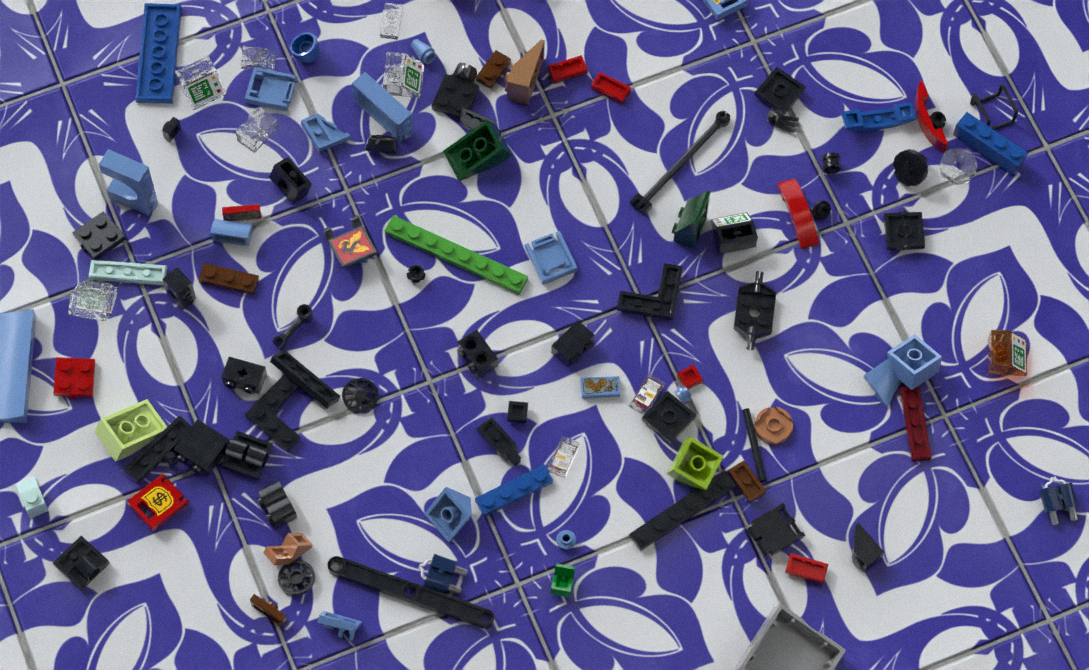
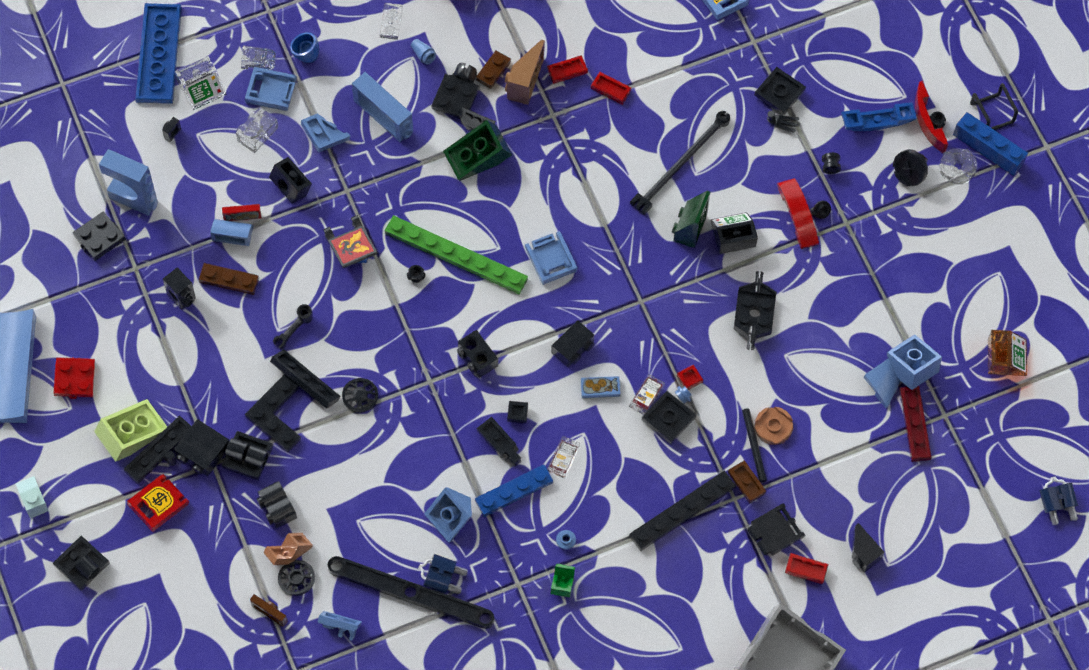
(92, 300): clear slope -> none
(127, 272): light aqua tile -> none
(252, 375): black brick -> none
(382, 143): black piece -> none
(403, 75): clear slope -> none
(652, 306): black plate -> none
(695, 464): lime slope -> none
(904, 230): black plate -> none

